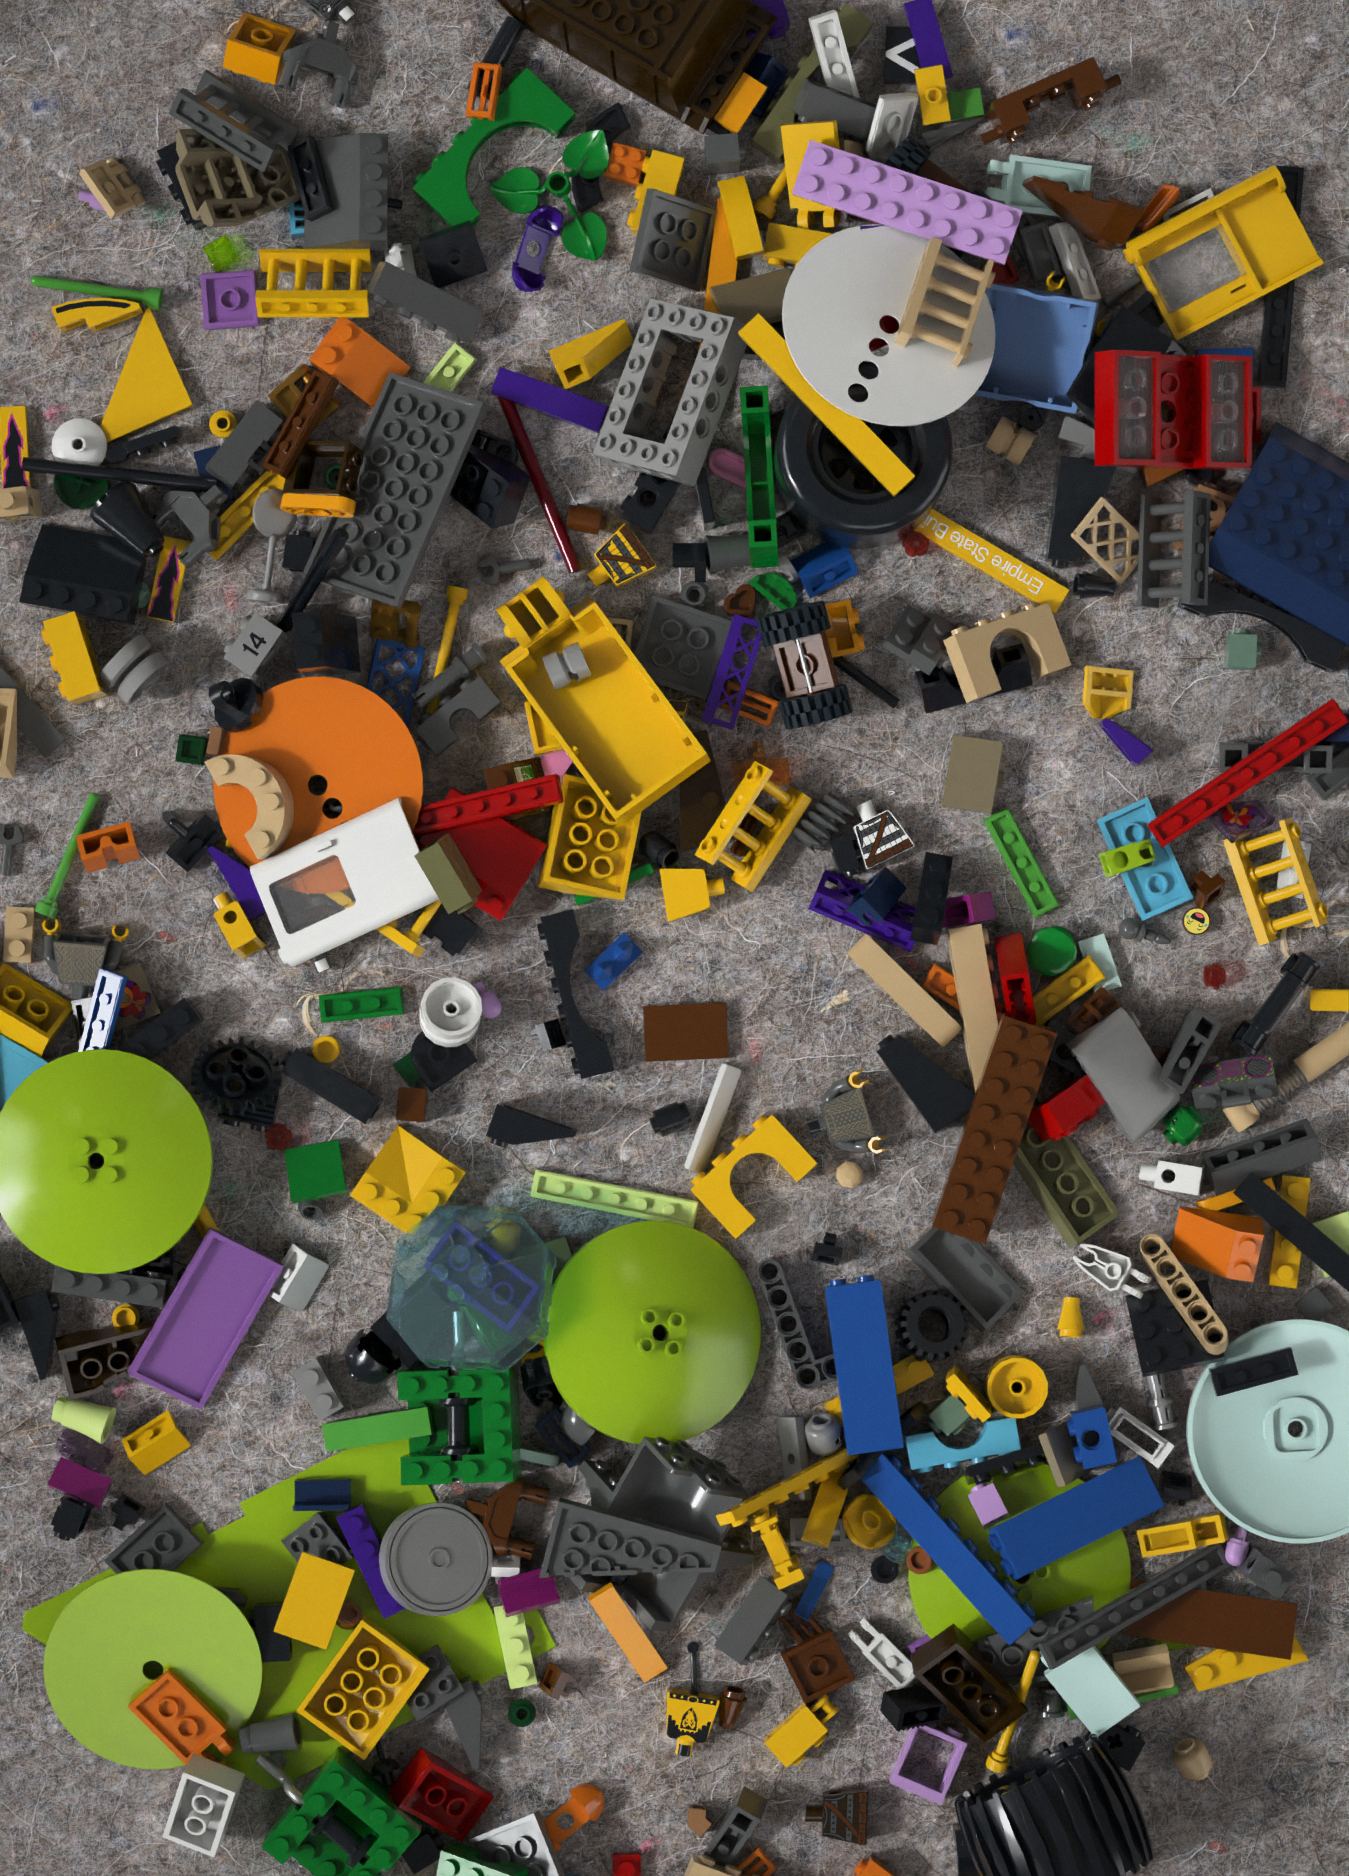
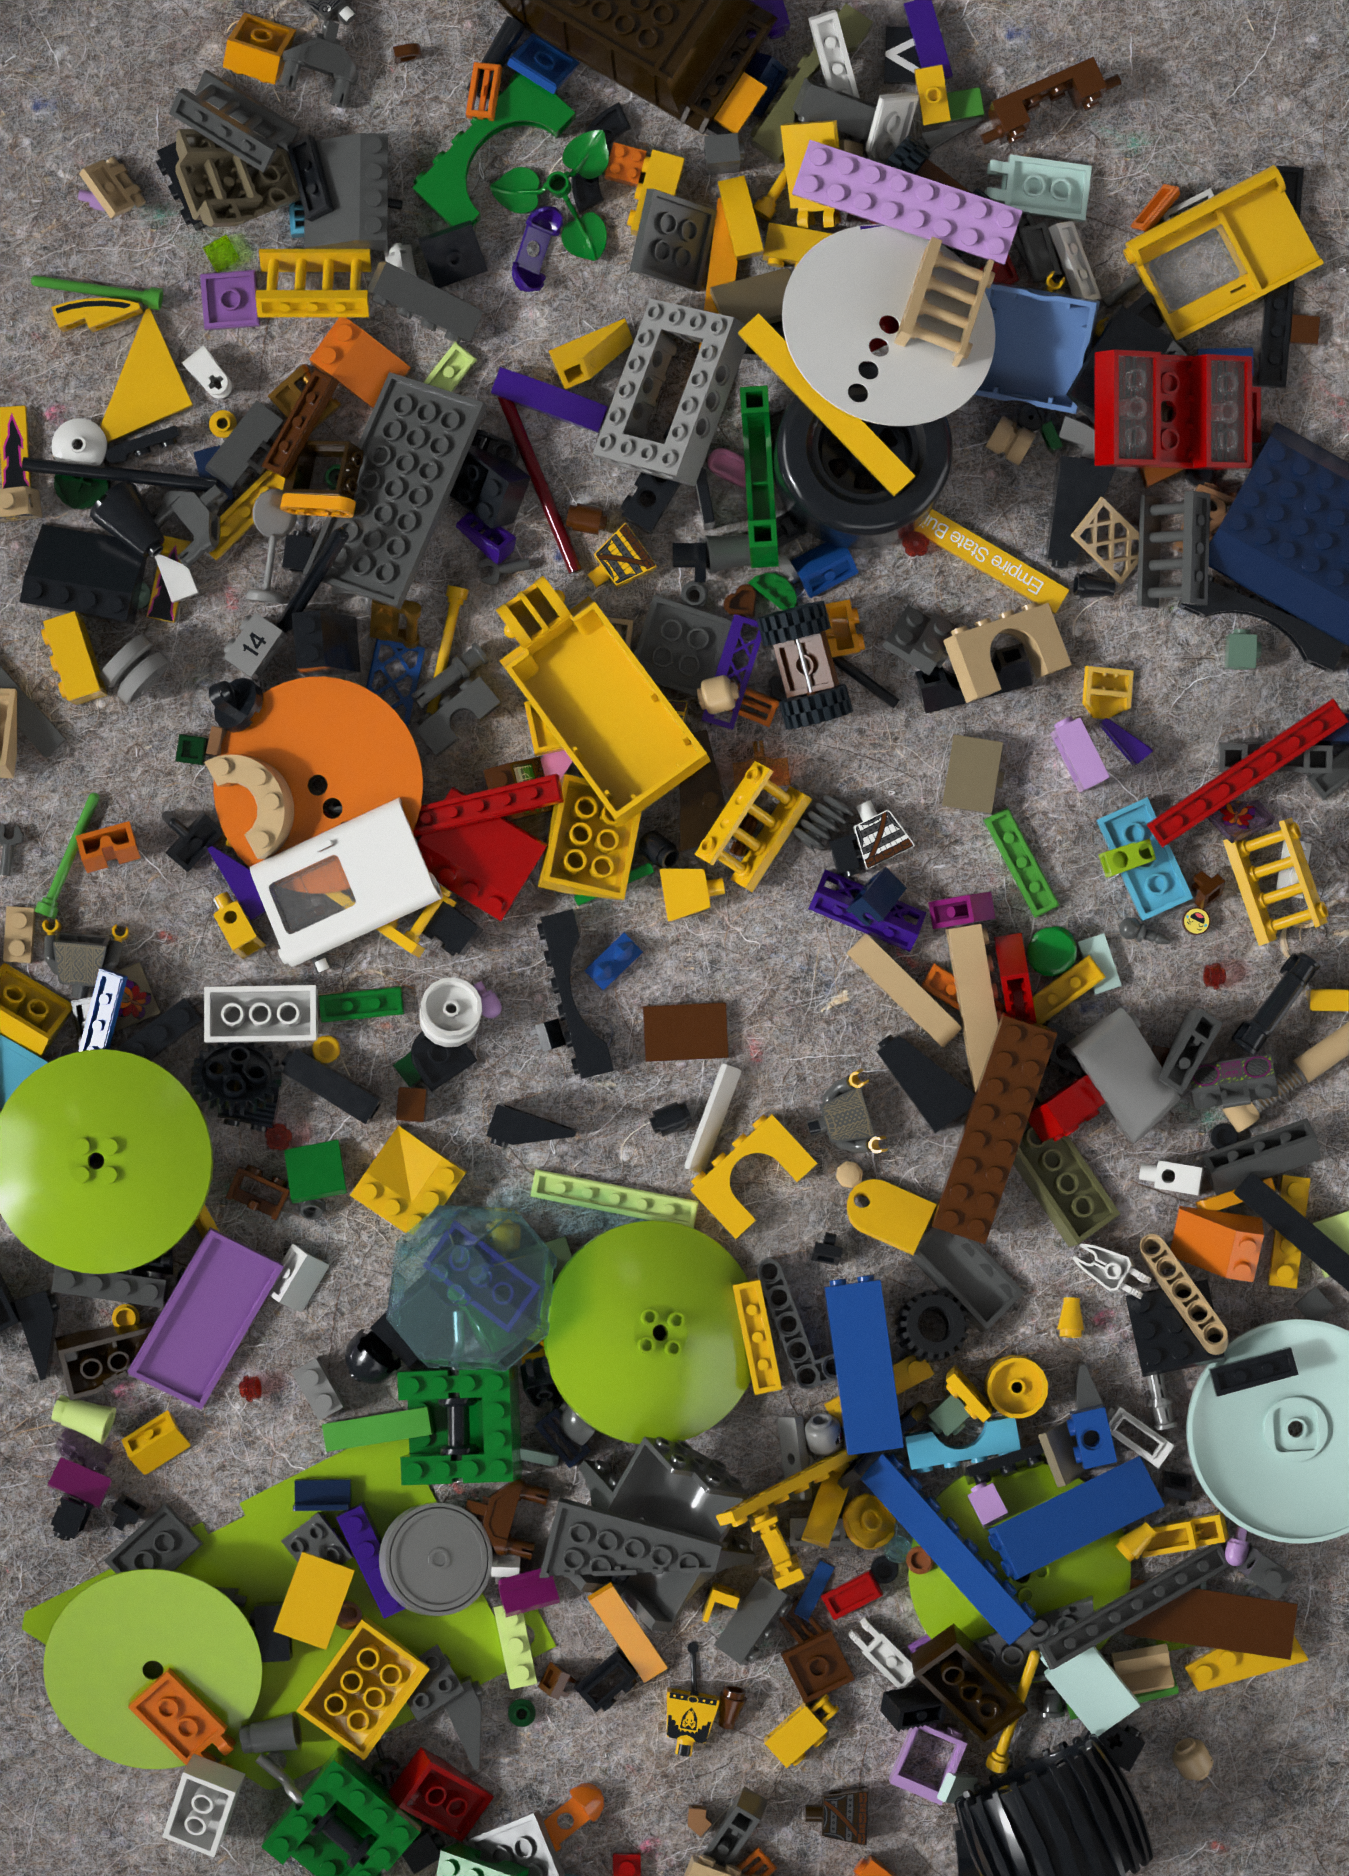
(176, 578): none -> white tile
(206, 371): none -> white piece
(250, 1388): none -> clear red plate
(254, 1202): none -> reddish brown window
(261, 1014): none -> white brick
(406, 52): none -> reddish brown tile
(449, 874): olive brick -> none
(495, 550): none -> dark purple slope
(543, 63): none -> blue tile
(566, 666): light grey wheel -> none
(599, 1672): none -> black window
(718, 694): none -> tan head
(722, 1595): none -> yellow panel
(757, 1336): none -> yellow fence
(852, 1594): none -> red tile
(892, 1214): none -> yellow tile
(931, 898): black arch -> none
(955, 1785): none -> light aqua tile
(1051, 437): none -> dark green tile
(1079, 753): none -> lavender window
(1093, 1010): reddish brown hips -> none
(1097, 220): reddish brown wedge -> none
(1136, 1541): none -> yellow cone
(1182, 1125): green head -> none
(1223, 1135): none -> black tile
(1304, 330): none -> reddish brown tile

